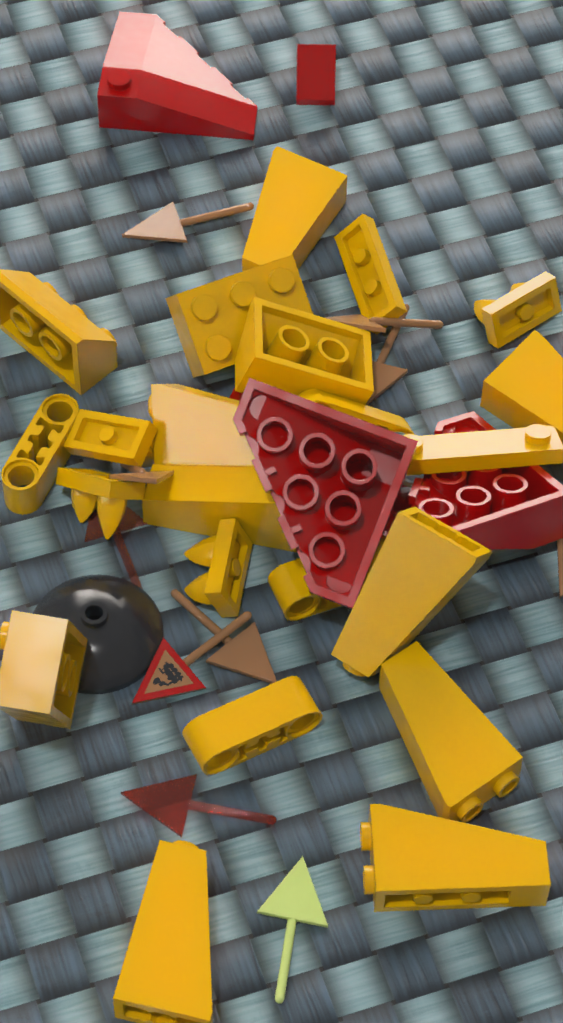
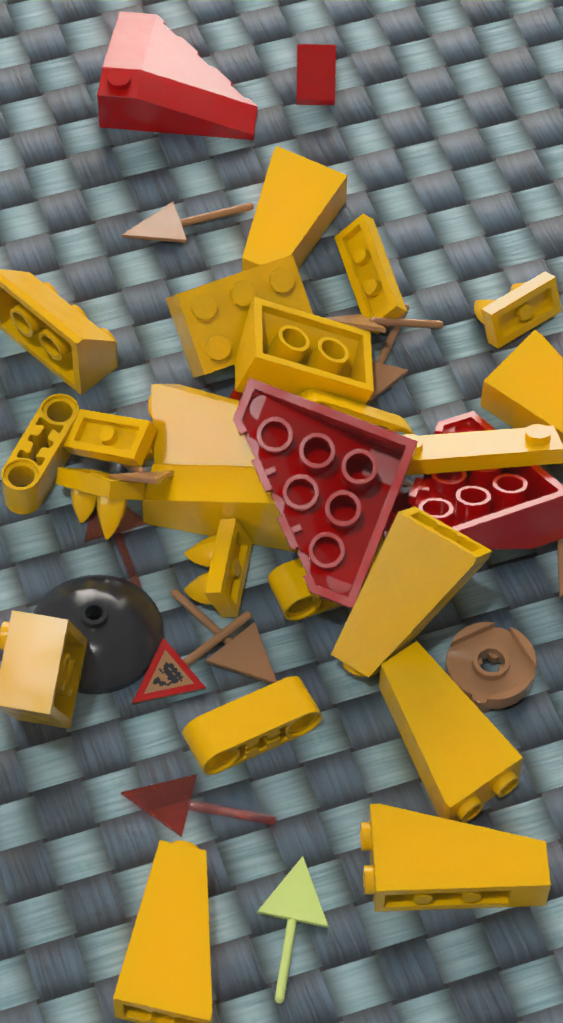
(487, 688): none -> medium nougat plate

